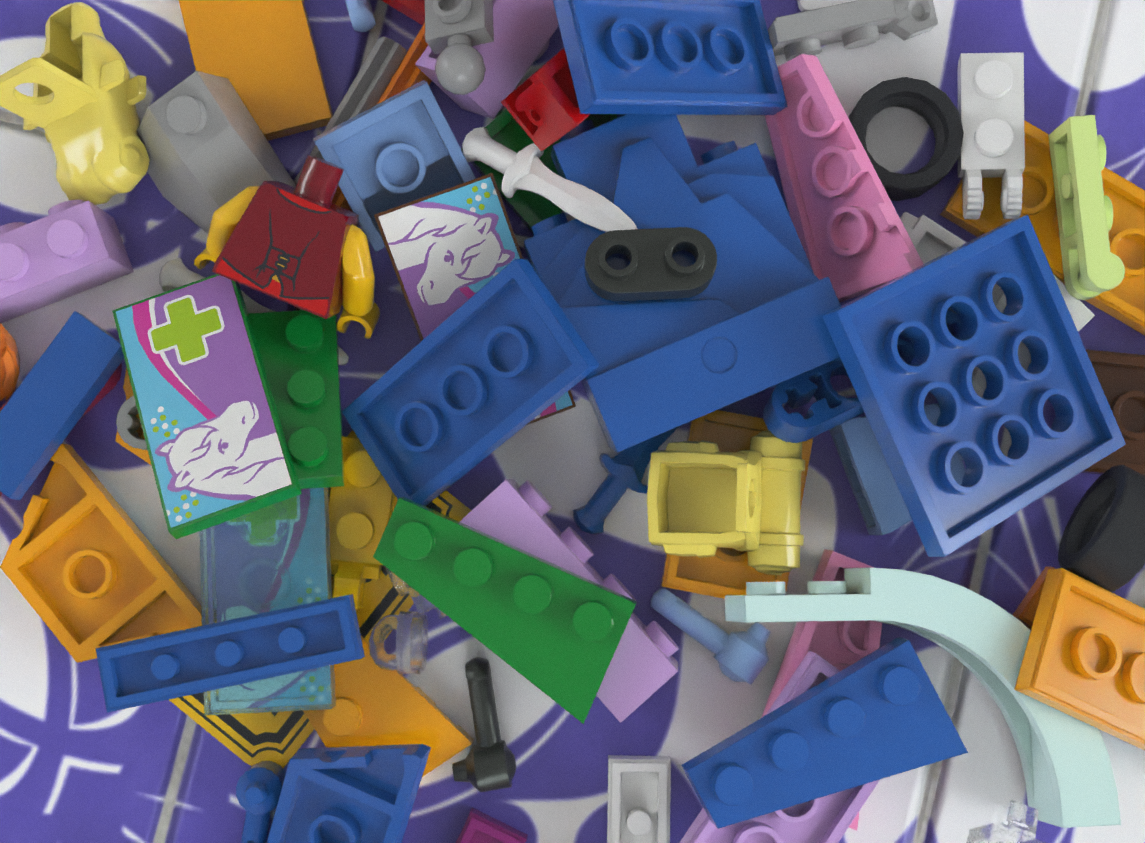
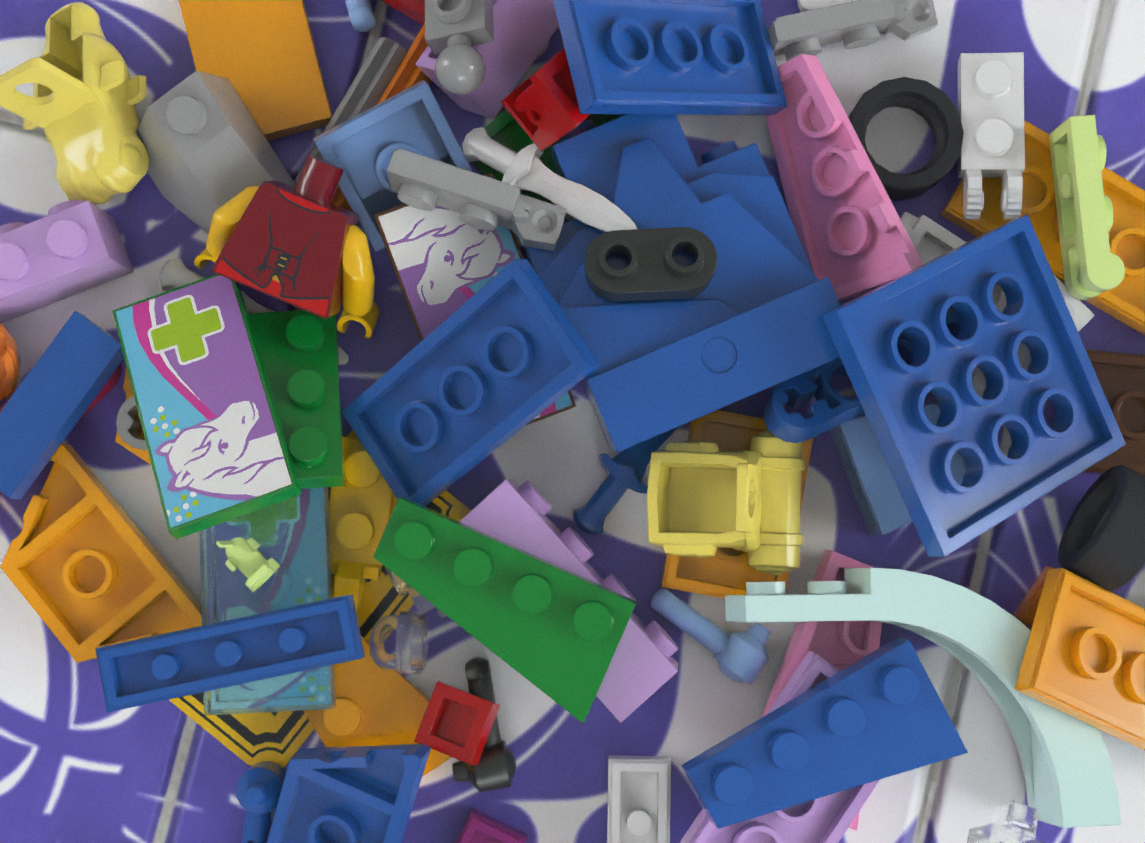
(244, 556): none -> yellowish green piece
(457, 723): none -> red tile
(477, 198): none -> light grey hinge

